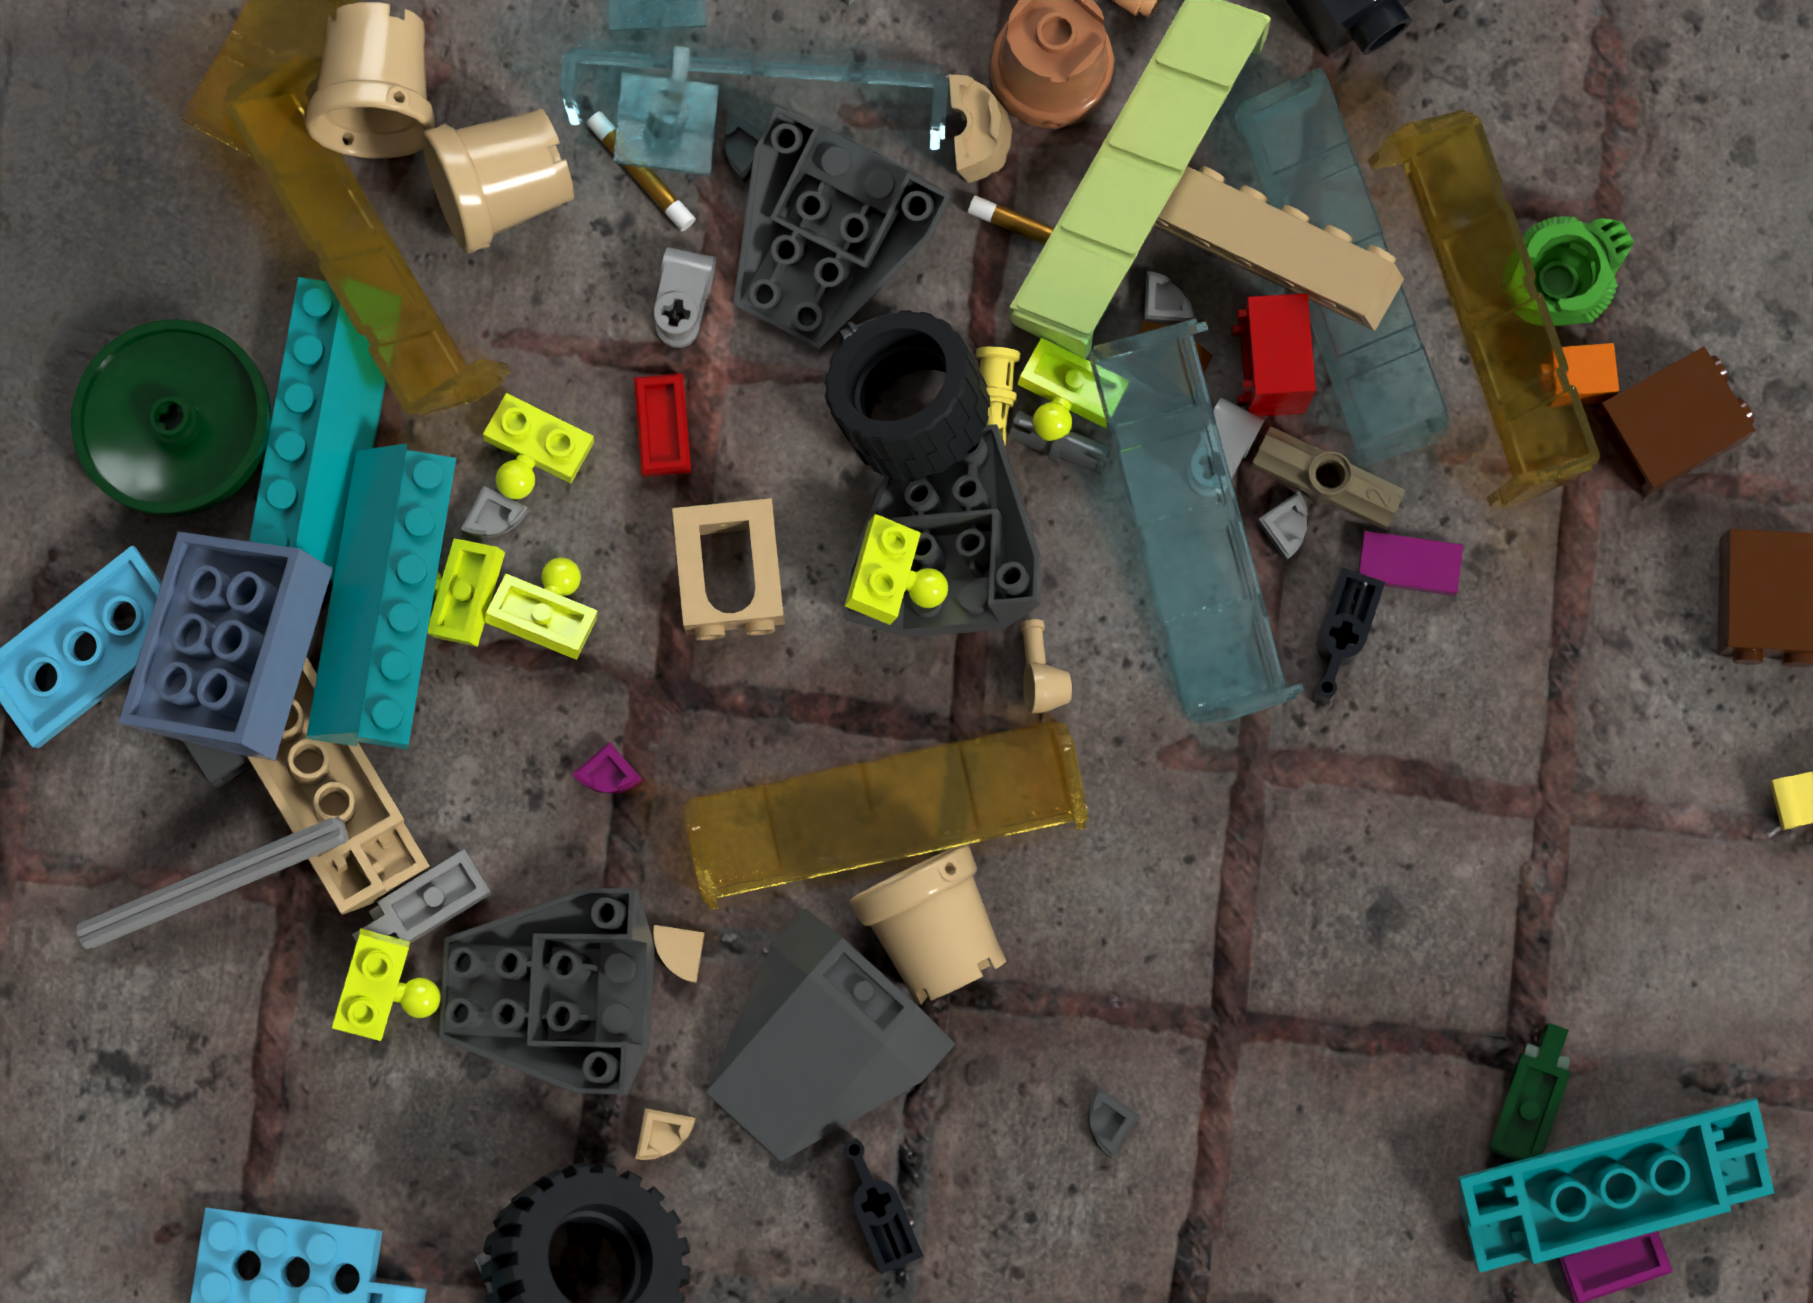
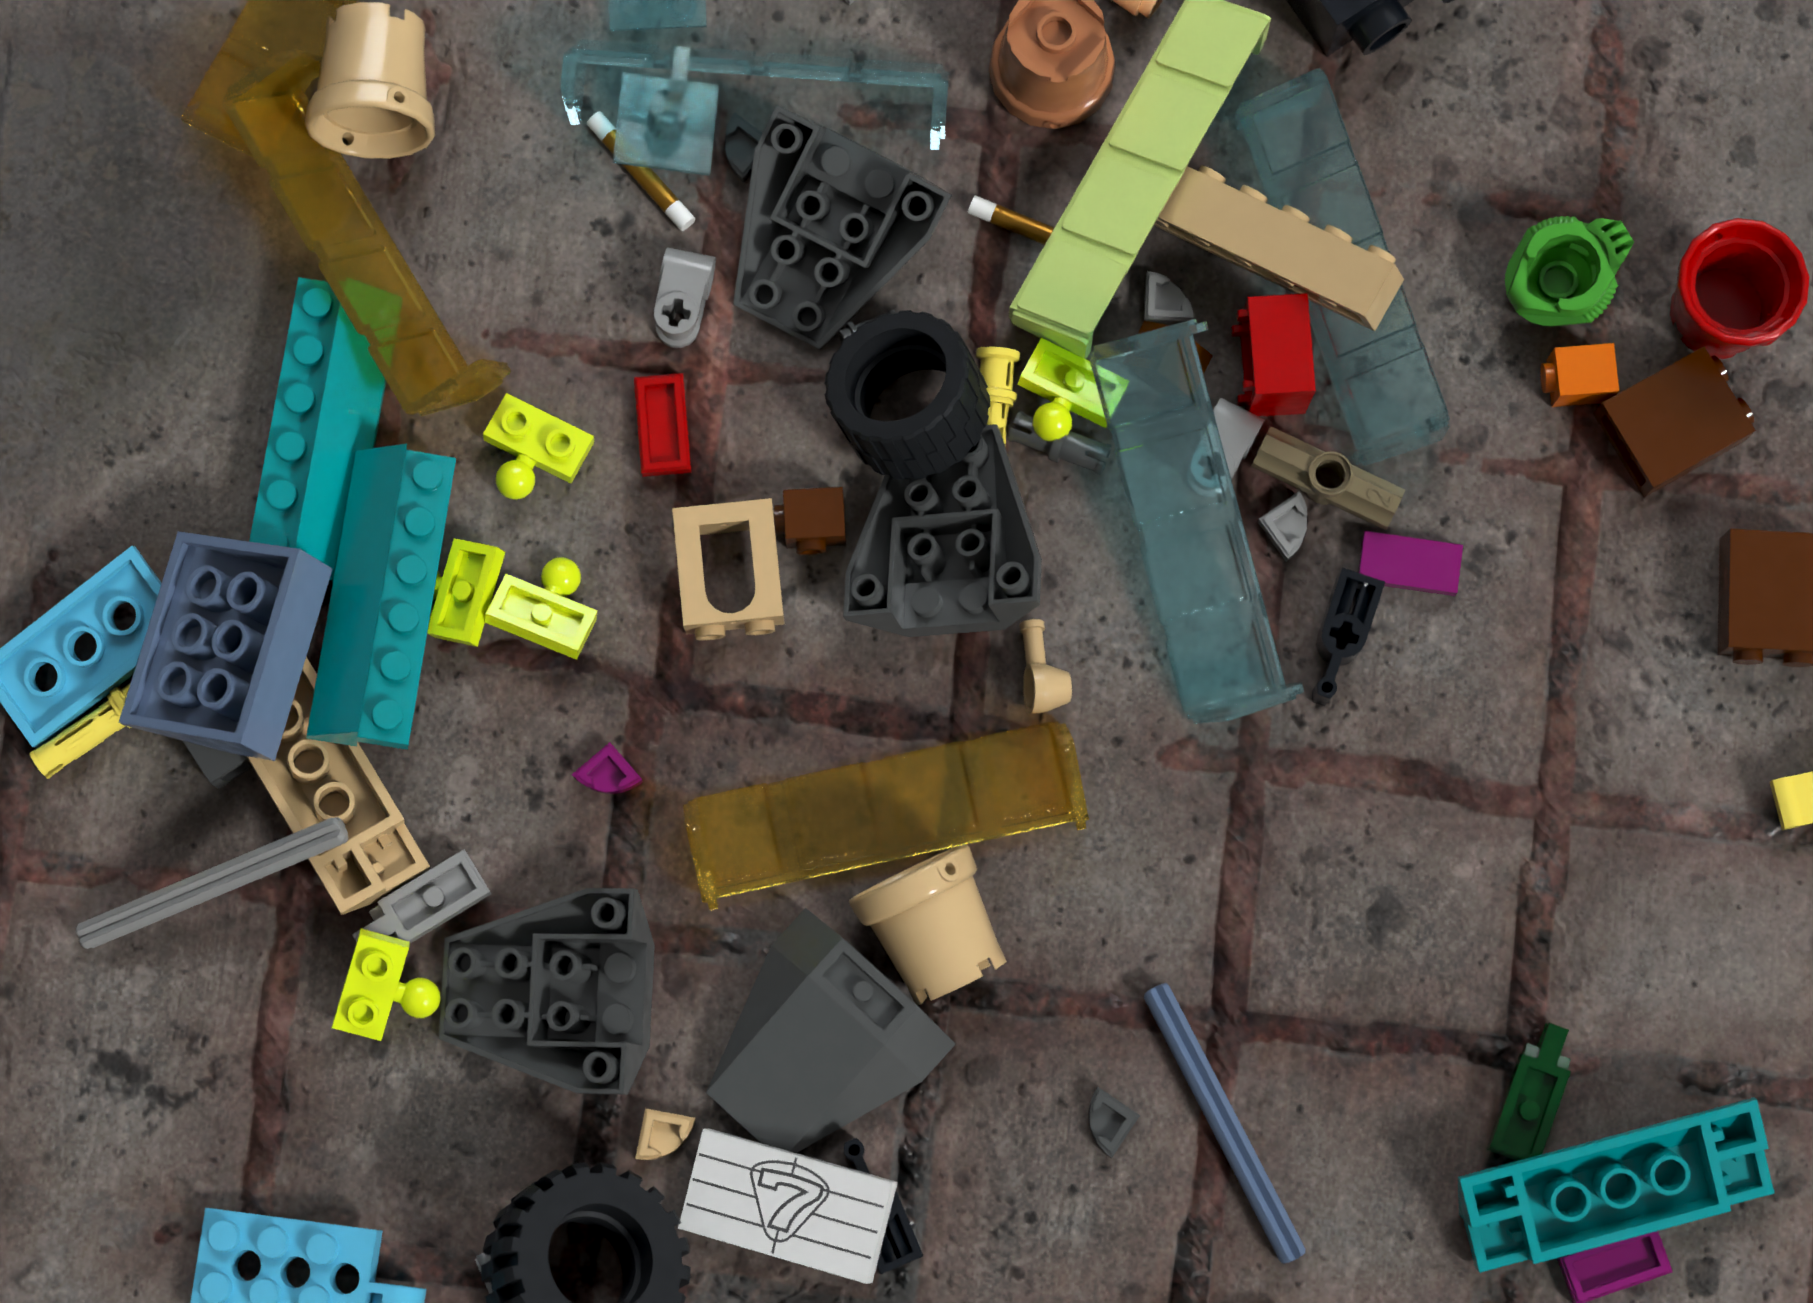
(81, 735): none -> light yellow pin
(171, 418): dark green dish -> none
(493, 515): light grey tile -> none
(496, 175): tan piece -> none
(680, 950): tan tile -> none
(788, 1205): none -> white tile
(811, 519): none -> reddish brown brick
(886, 572): neon yellow plate -> none
(988, 132): tan cylinder -> none
(1224, 1123): none -> sand blue axle
(1495, 302): clear yellow piece -> none
(1738, 287): none -> red piece

